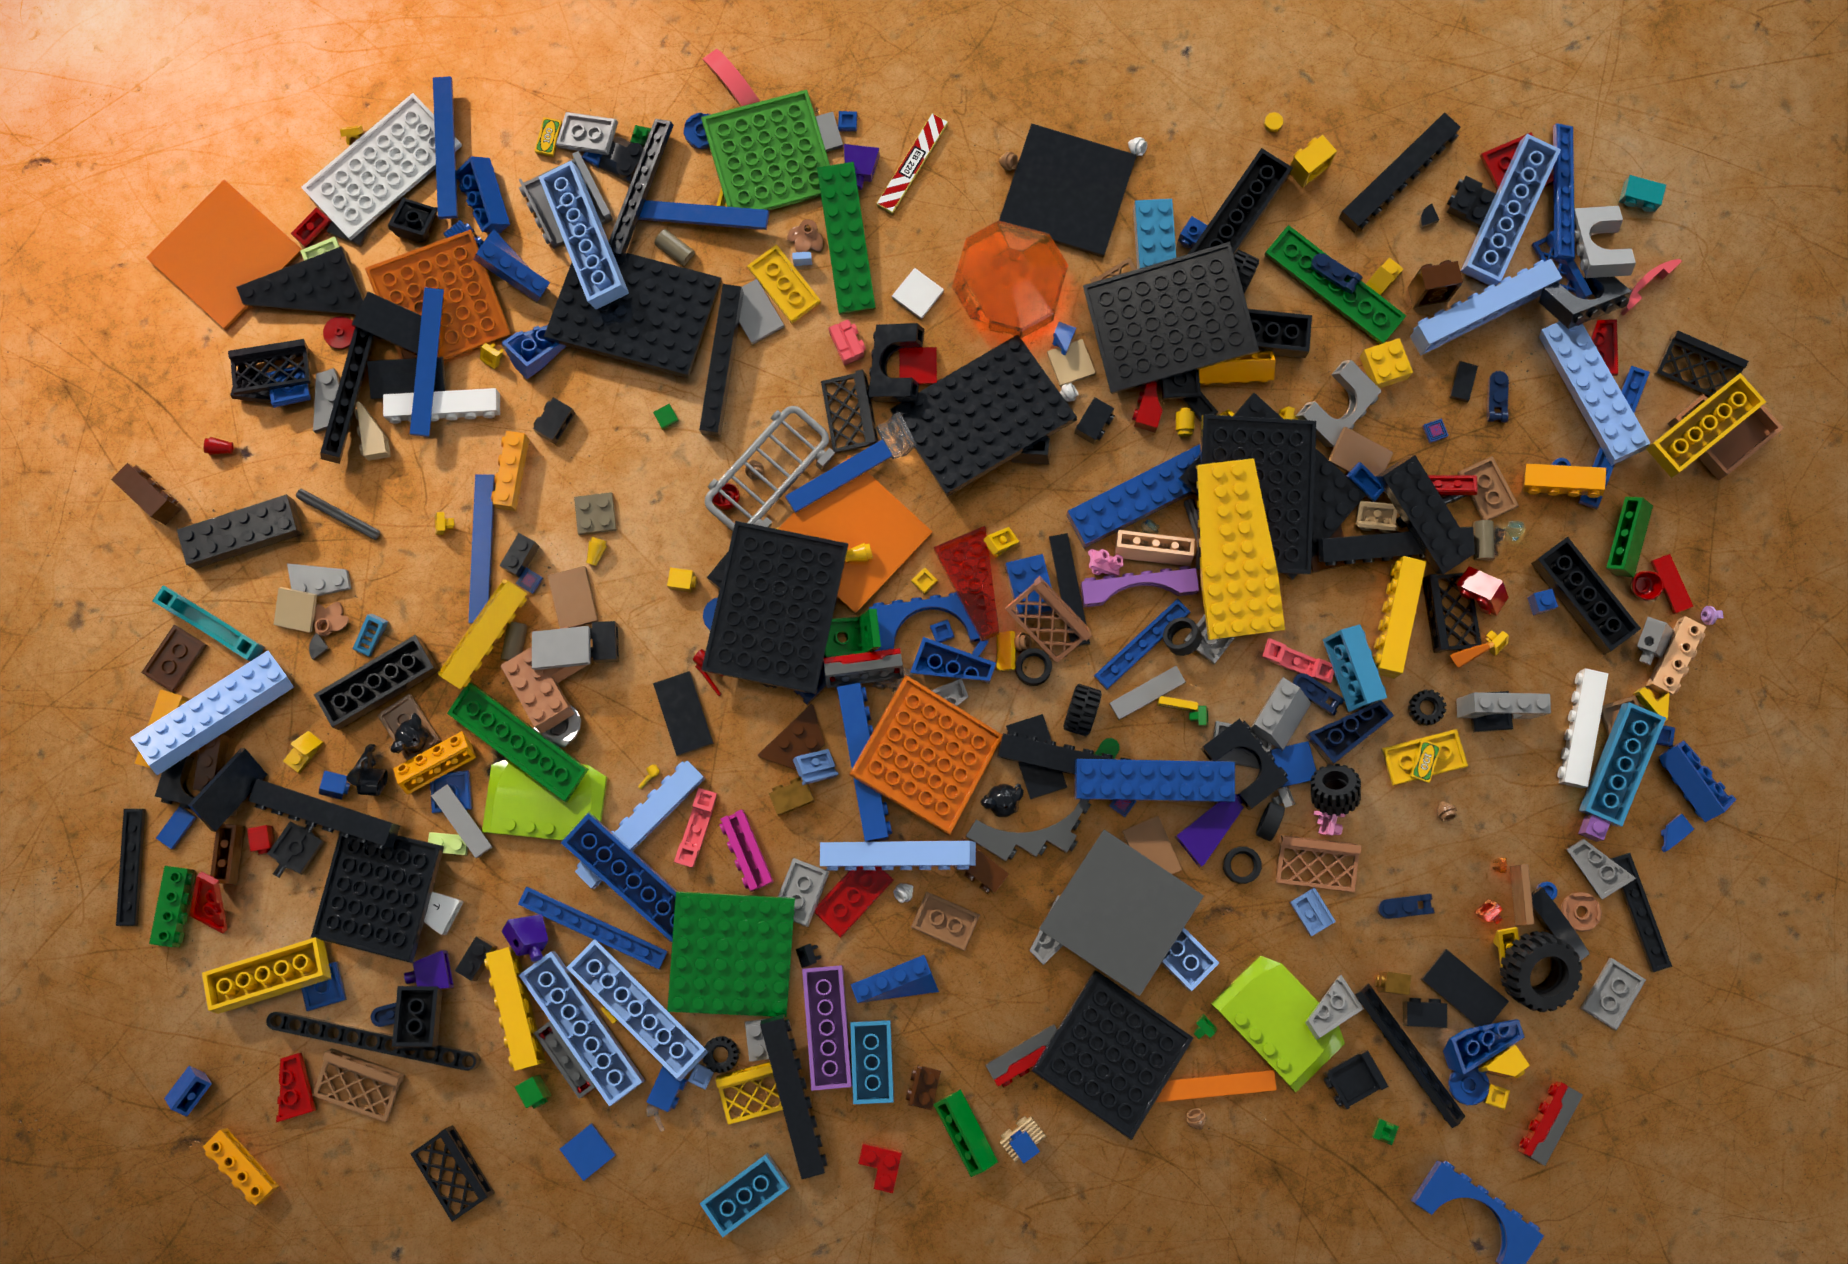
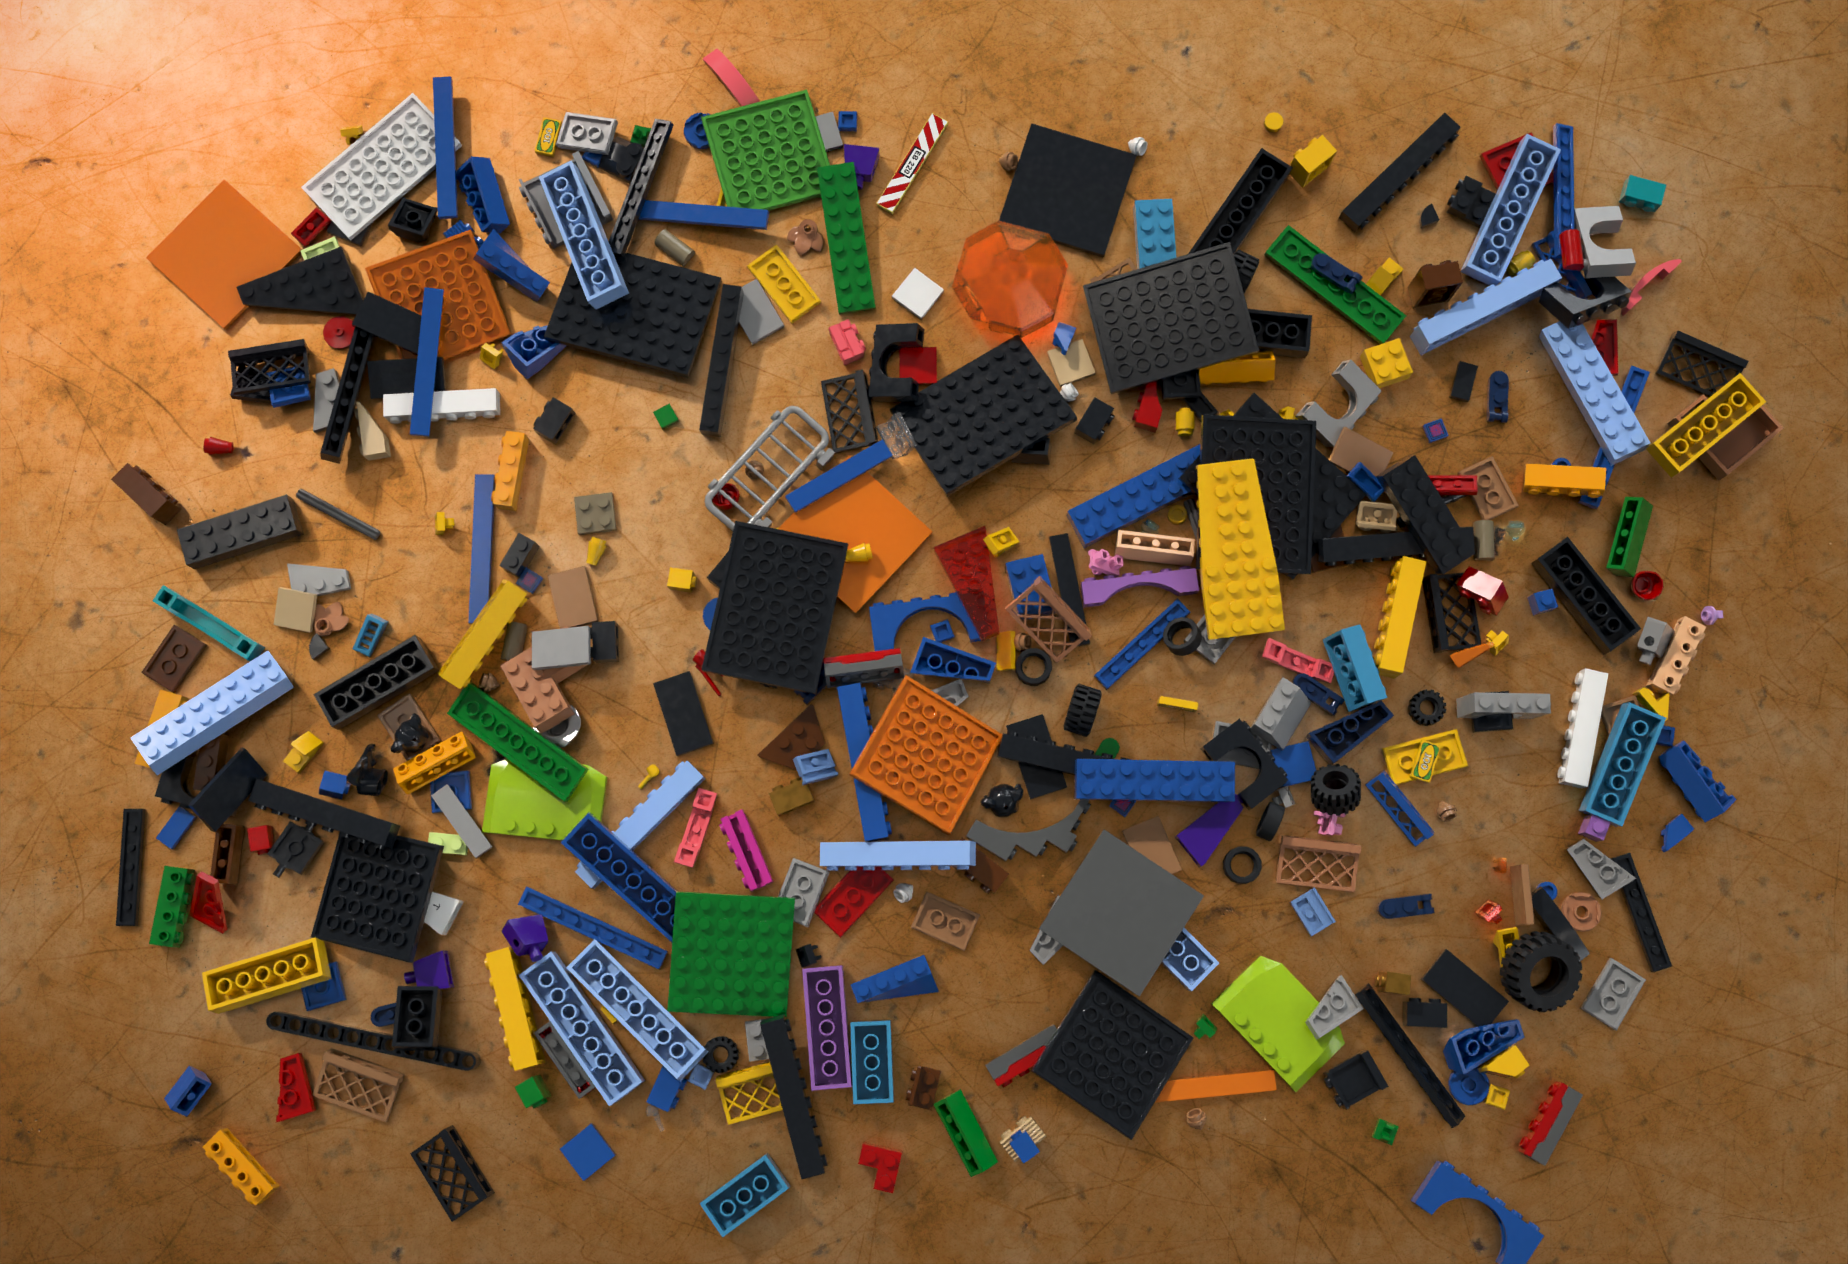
(473, 961): black brick -> none
(488, 682): none -> medium nougat plate
(802, 258): light blue tile -> none
(860, 633): green bracket -> none
(924, 581): yellow tile -> none
(979, 649): blue tile -> none
(1147, 692): light grey tile -> none
(1177, 514): none -> yellow tile
(1191, 232): blue brick -> none
(1200, 716): green tile -> none
(1406, 806): none -> blue fence
(1520, 261): none -> yellow brick
(1571, 250): none -> red brick
(1673, 584): red tile -> none

